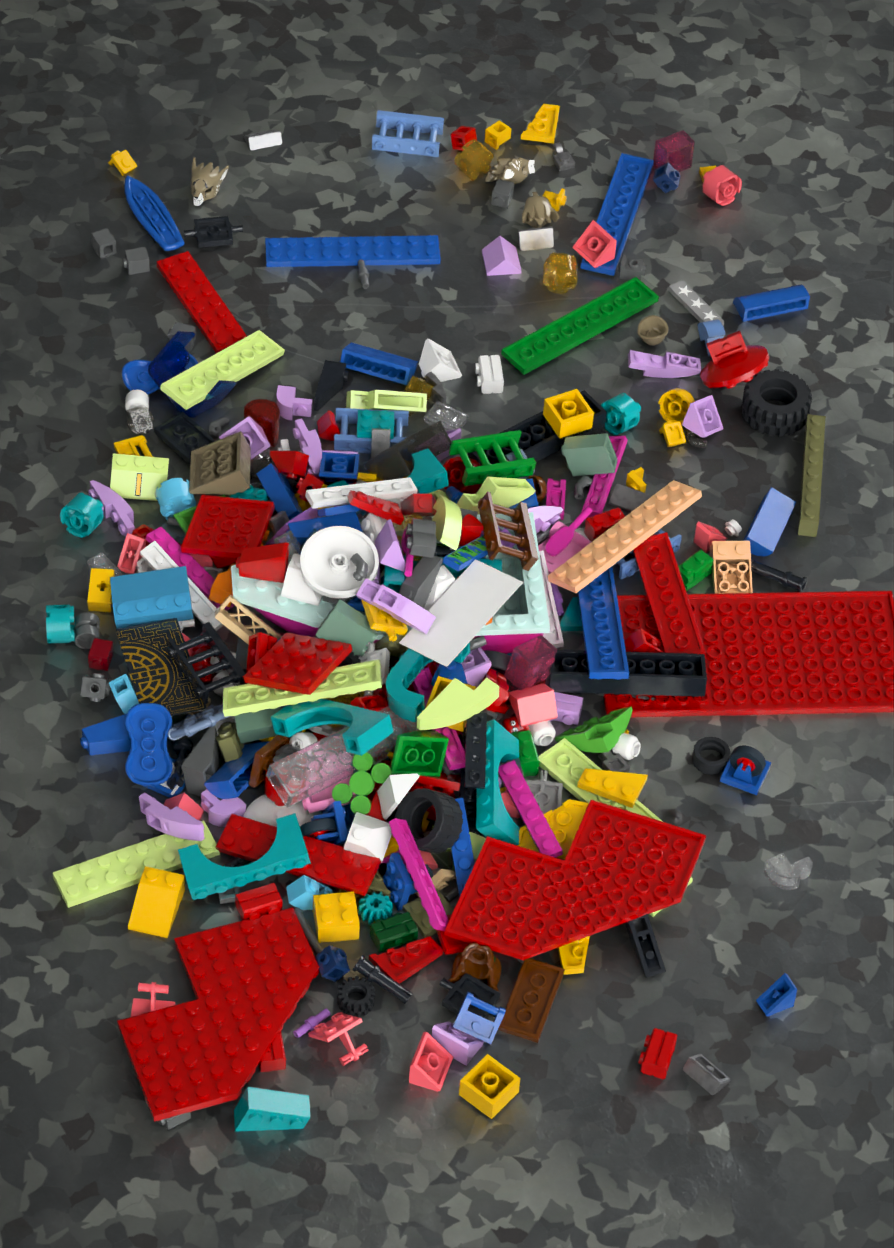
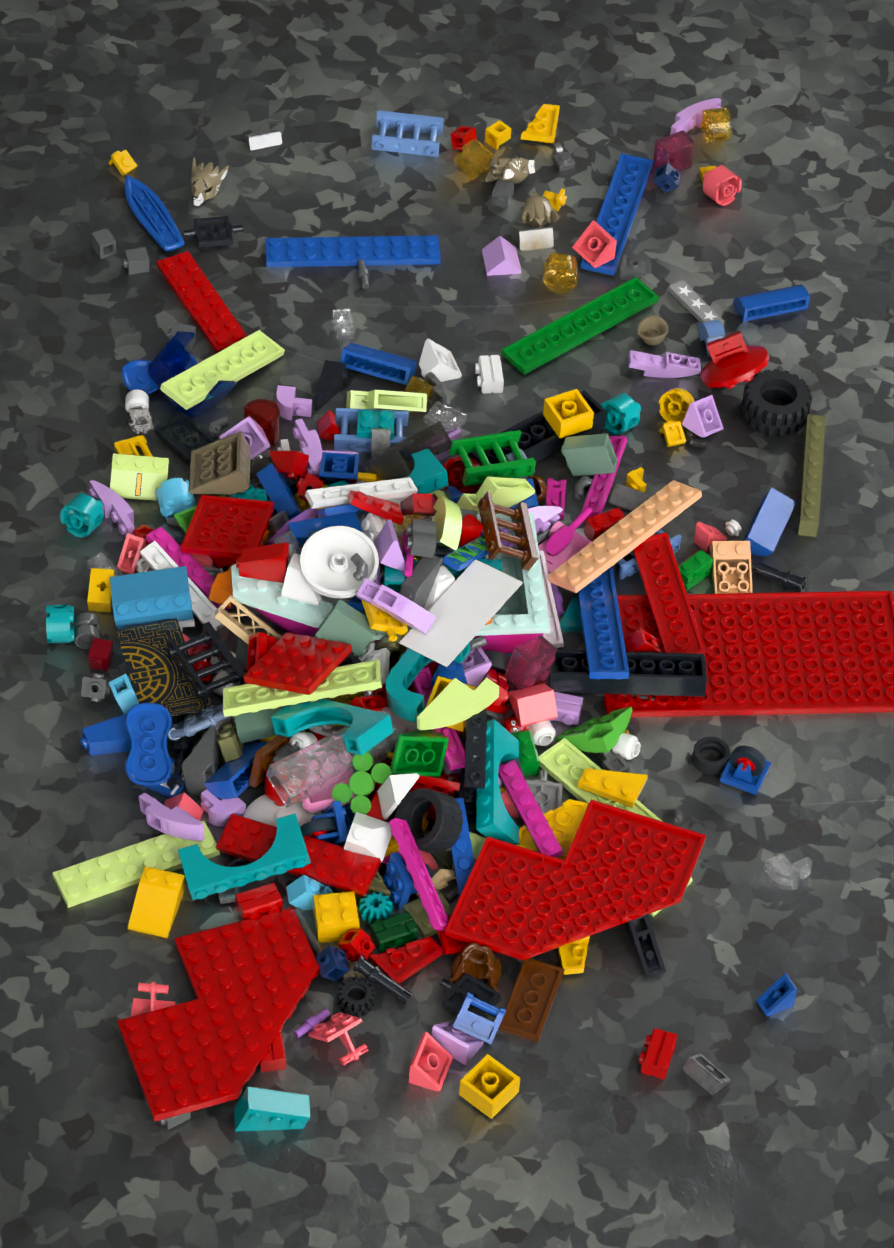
(343, 324): none -> clear plate
(356, 943): none -> red brick
(692, 115): none -> lavender slope
(716, 125): none -> clear yellow brick

